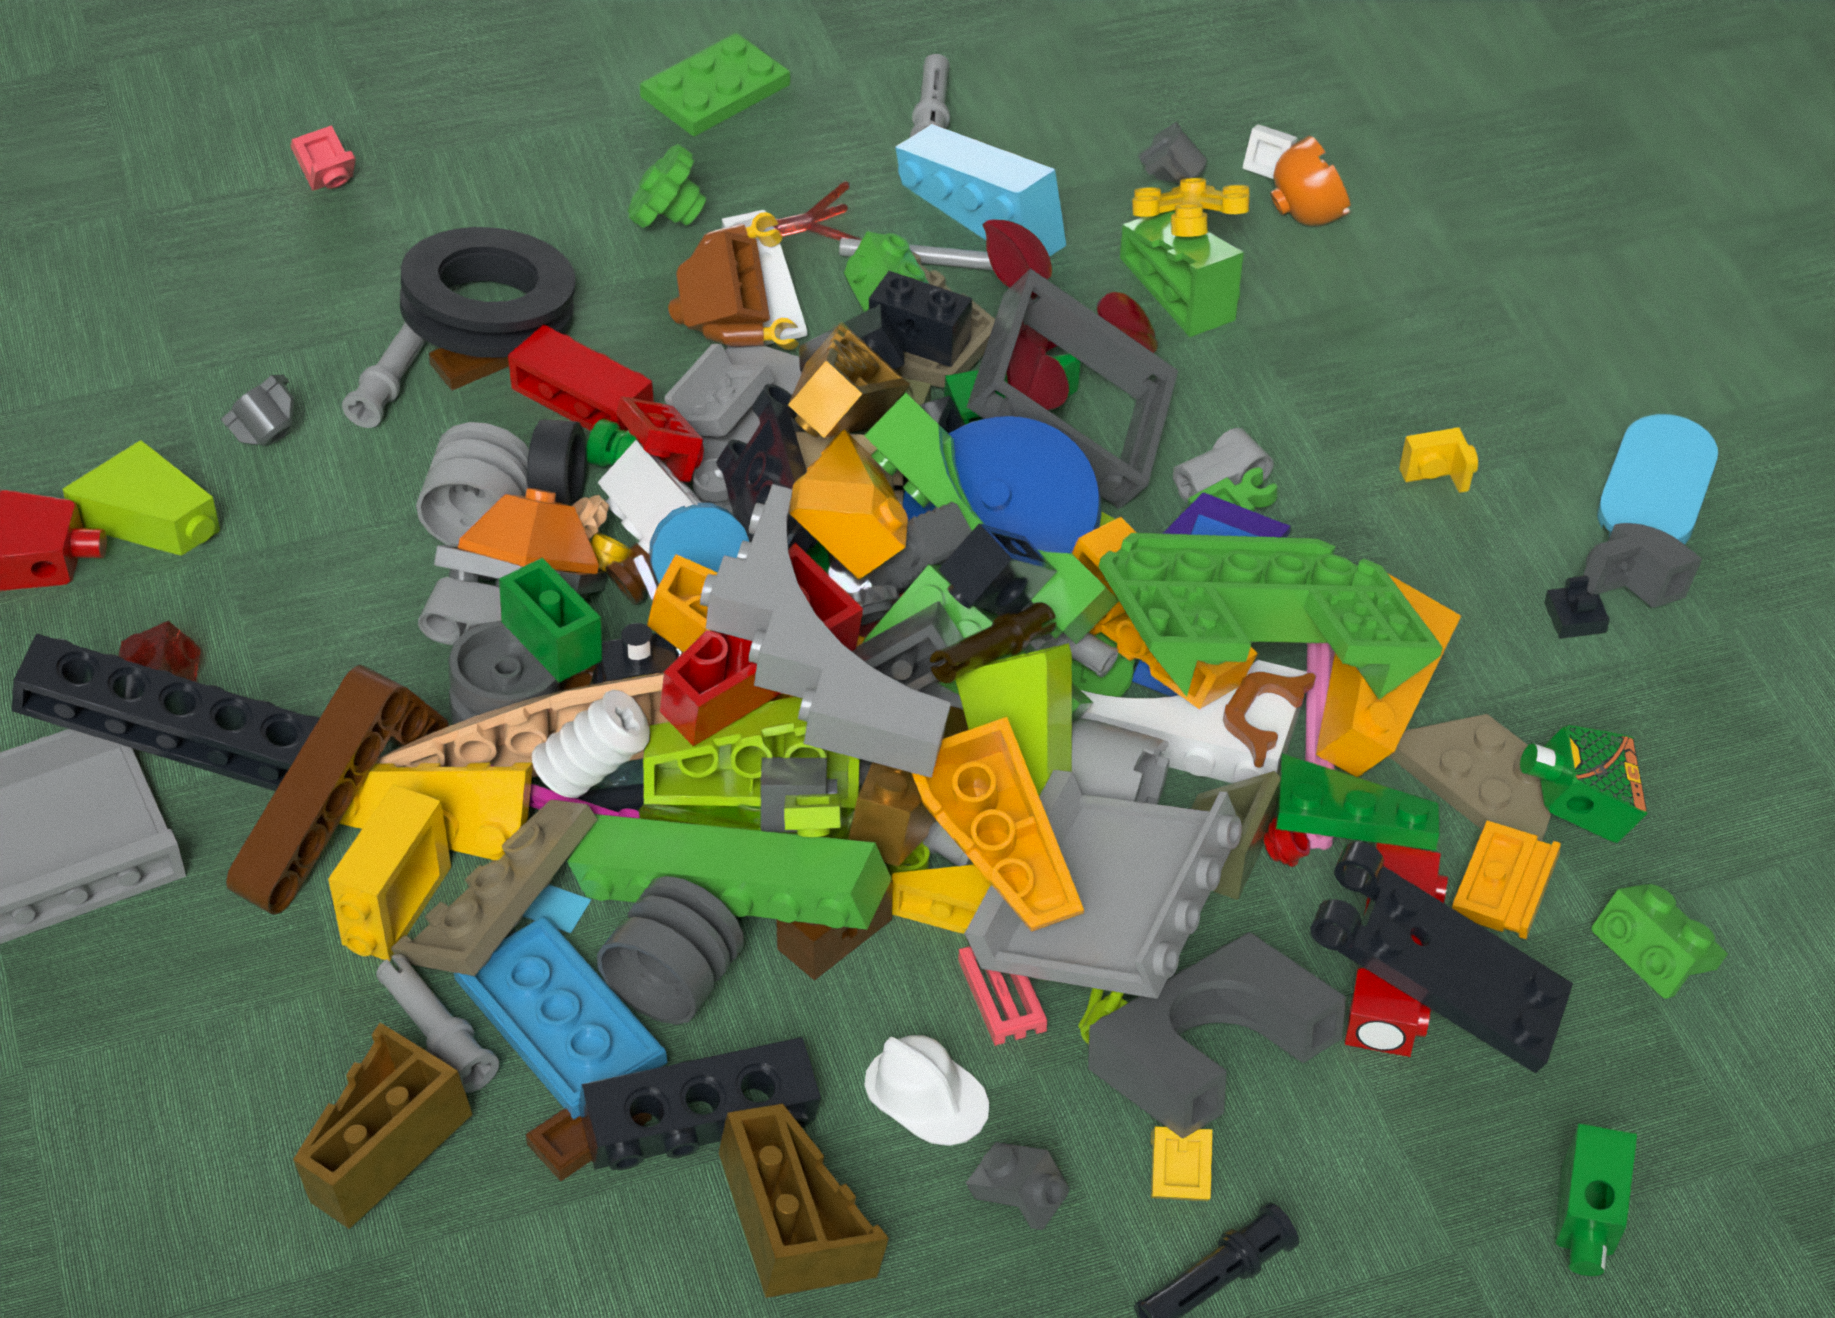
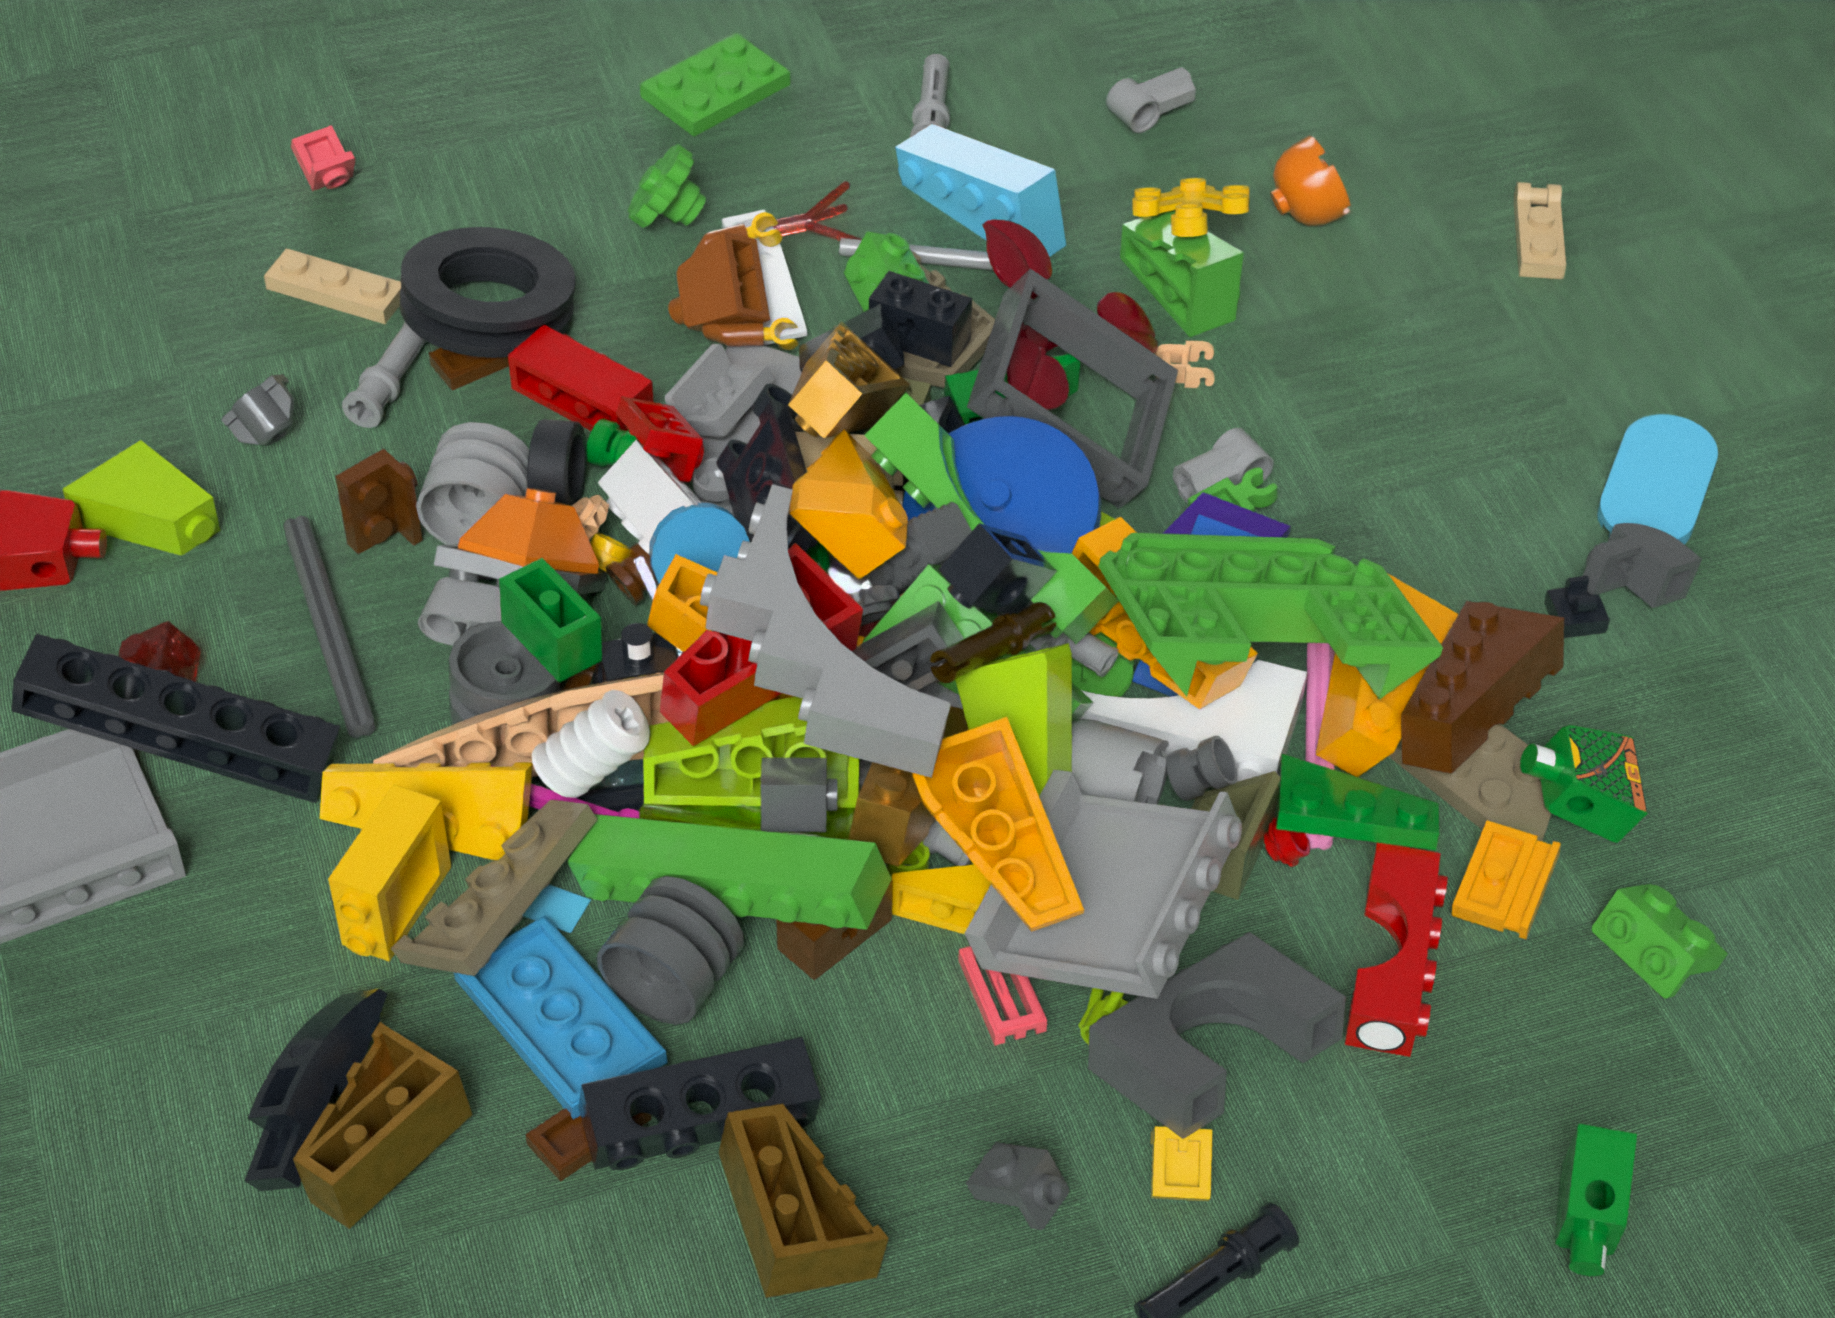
(305, 1079): none -> black slope
(323, 783): reddish brown beam -> none
(329, 627): none -> dark grey axle
(334, 286): none -> tan plate
(378, 501): none -> reddish brown bracket
(447, 1036): light grey pin -> none
(812, 814): lime plate -> none
(927, 1091): white piece -> none
(1143, 103): none -> light grey piece
(1173, 156): dark grey piece -> none
(1182, 355): none -> light nougat piece
(1201, 768): none -> dark grey wheel
(1254, 685): dark orange helmet -> none
(1265, 149): white tile -> none
(1439, 455): yellow bracket -> none
(1458, 969): black hinge -> none
(1482, 673): none -> reddish brown wedge
(1539, 231): none -> tan plate

